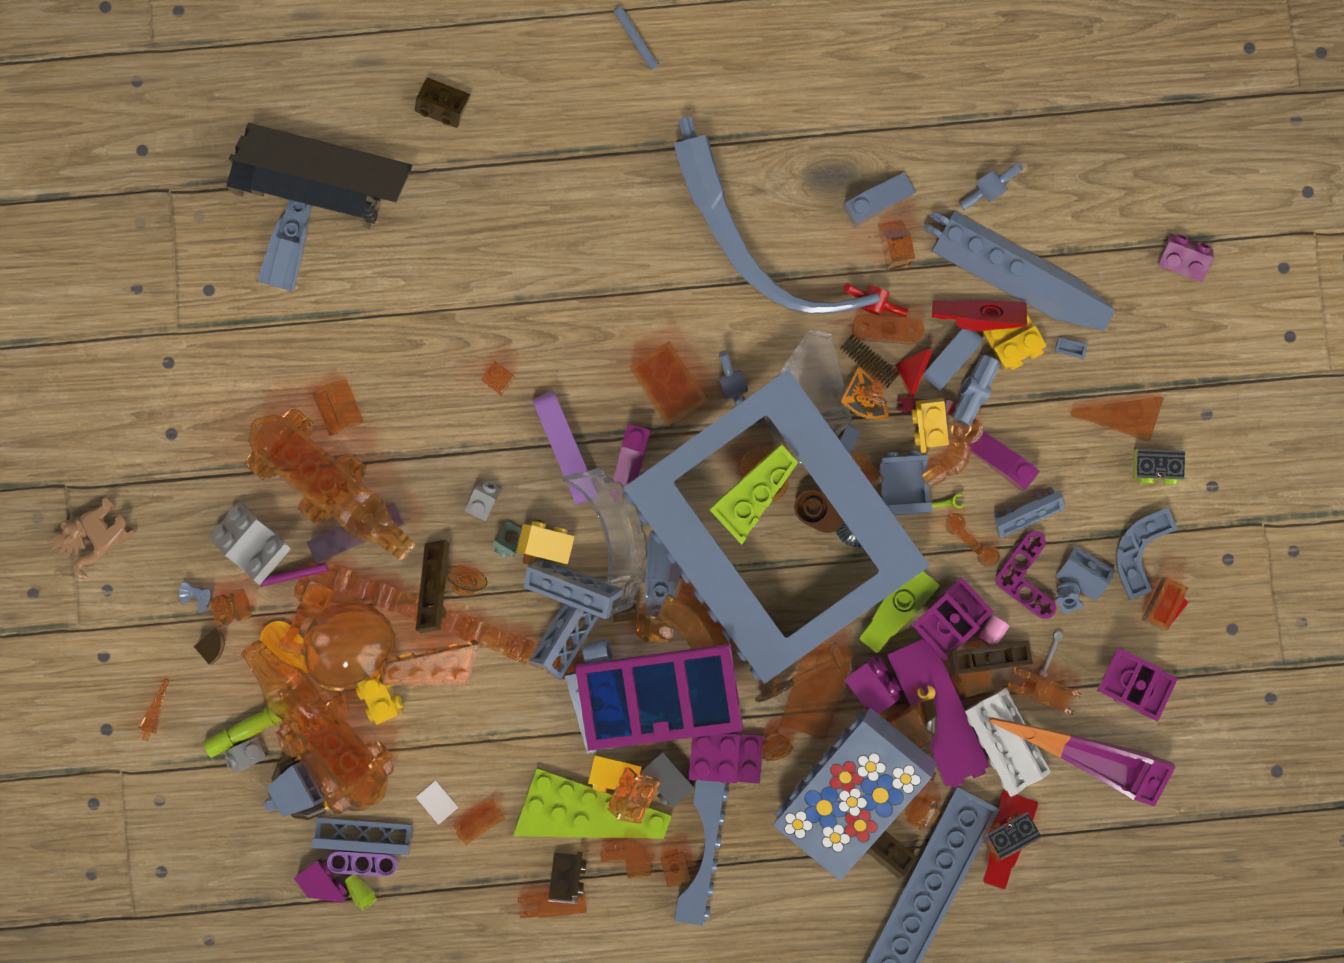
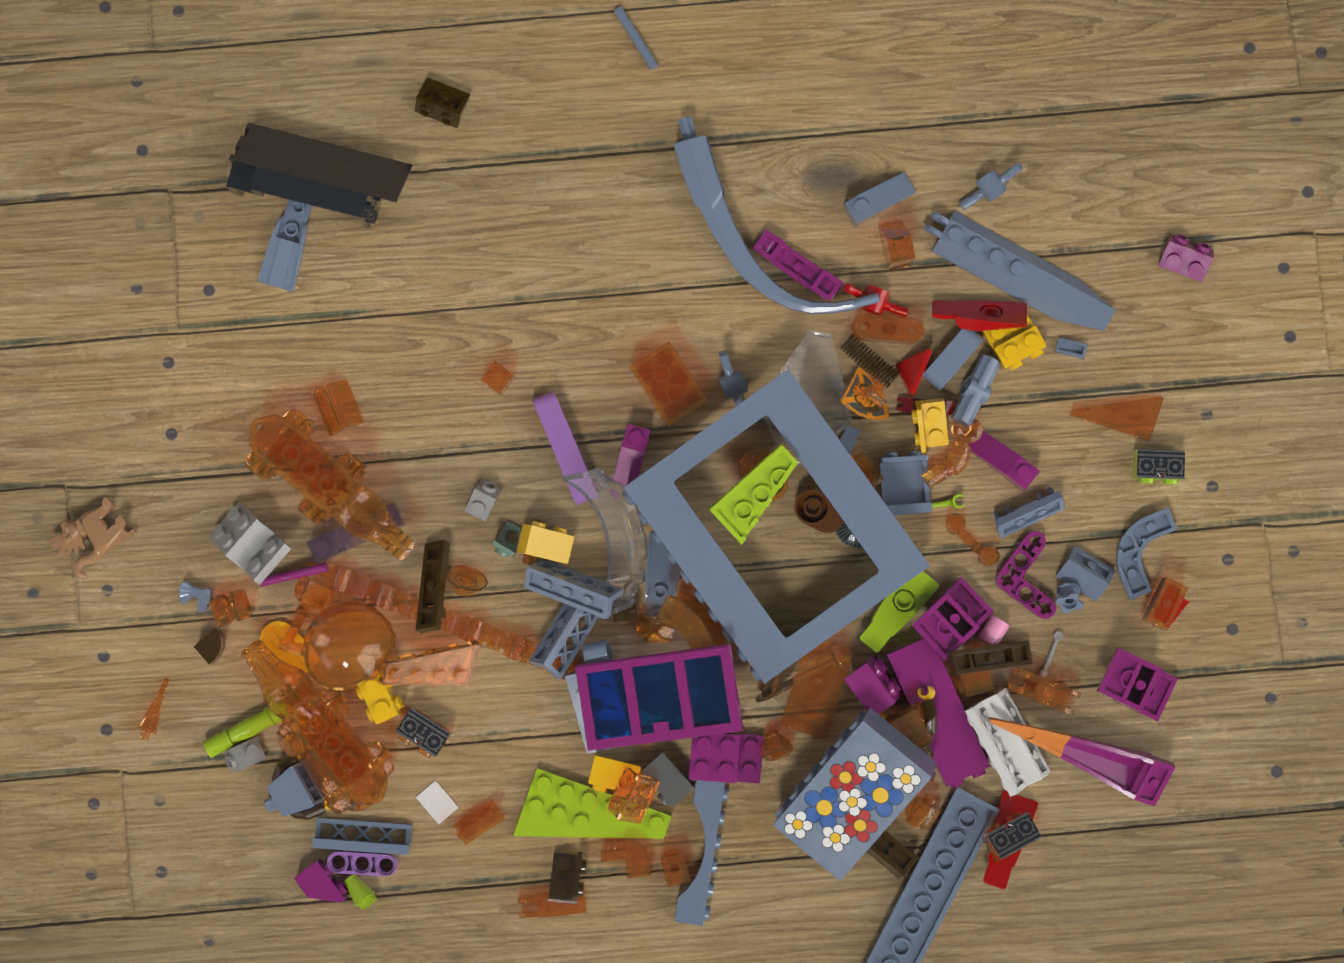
(423, 732): none -> brick
(797, 266): none -> magenta slope

